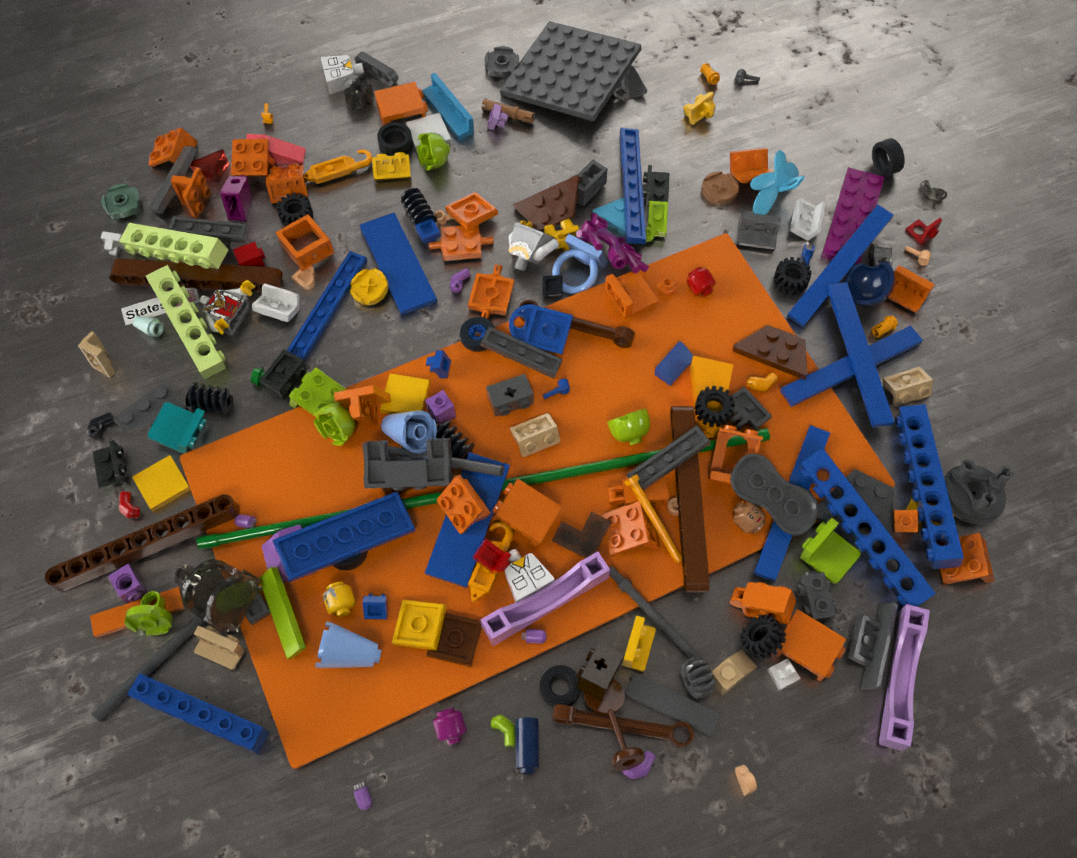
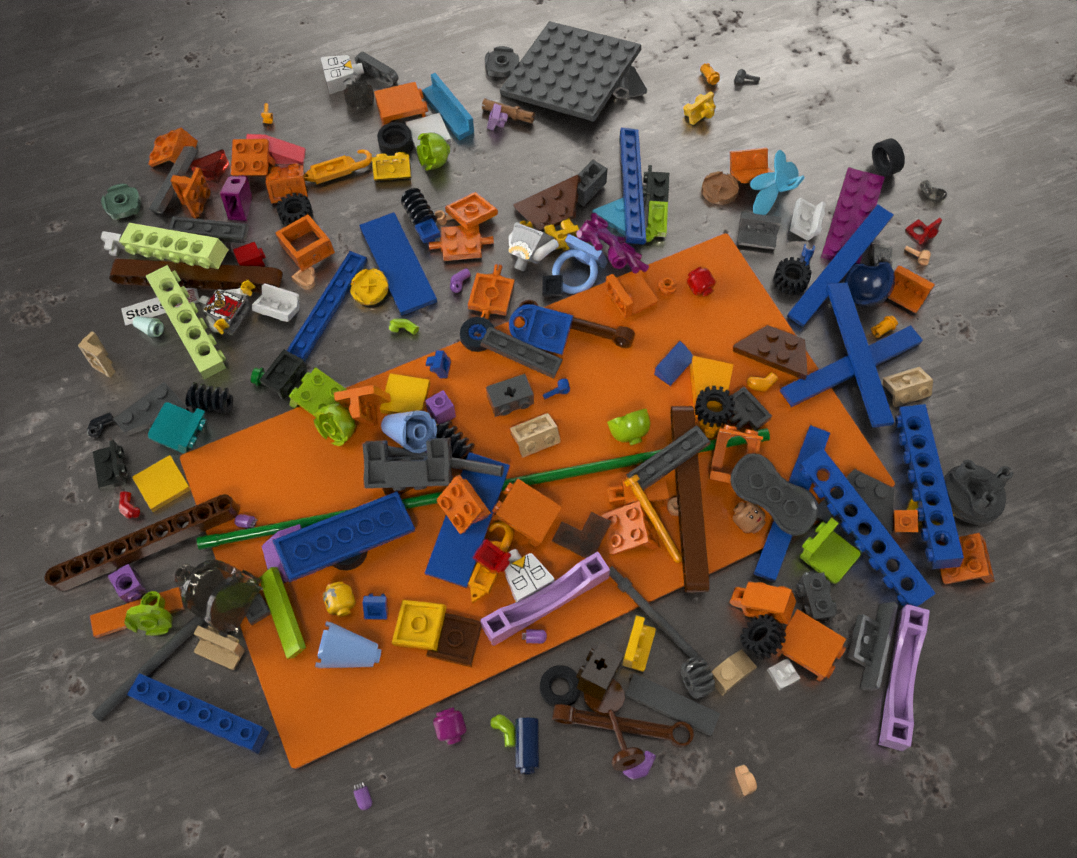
(405, 324): none -> lime arm

